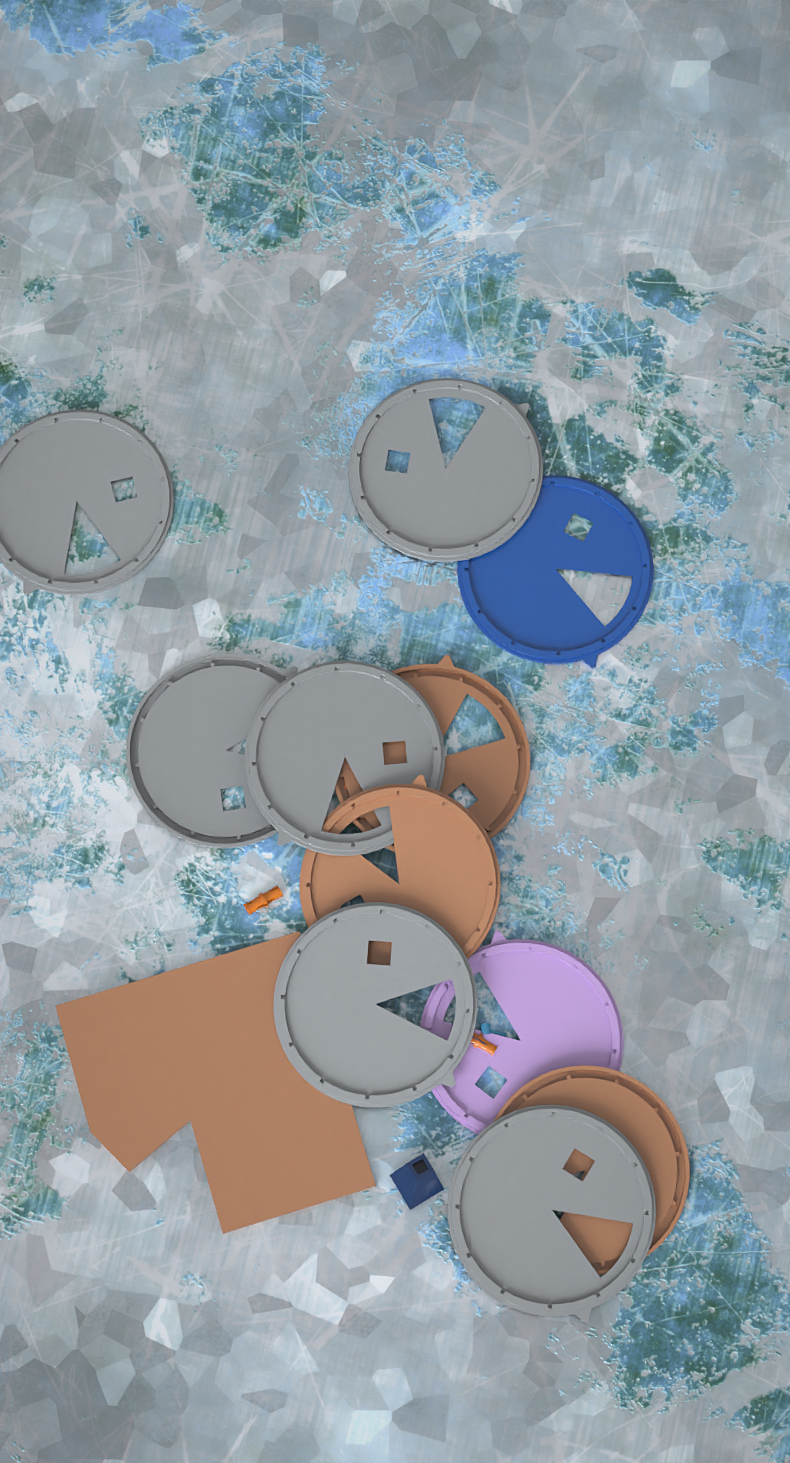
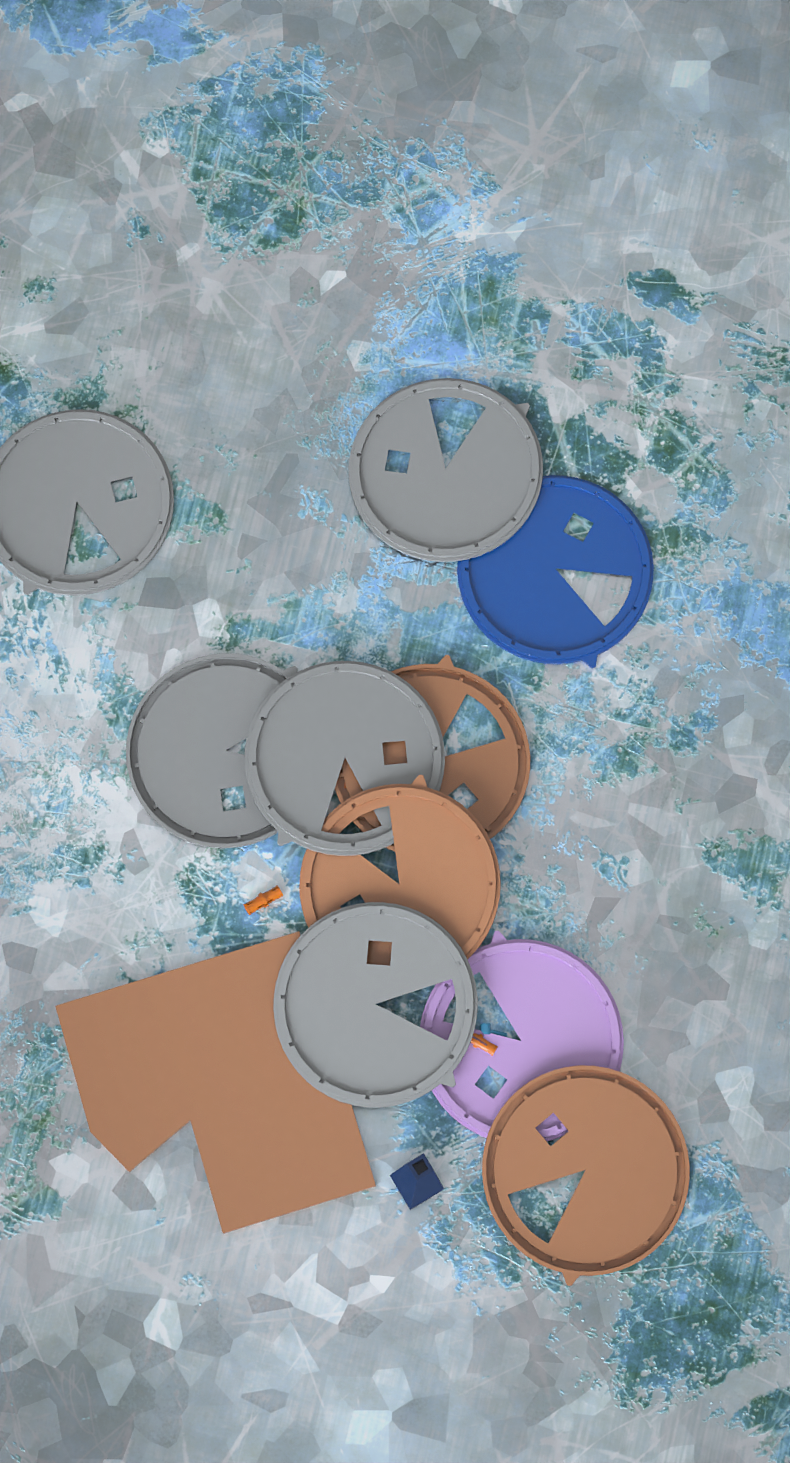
(506, 1199): light grey hose -> none

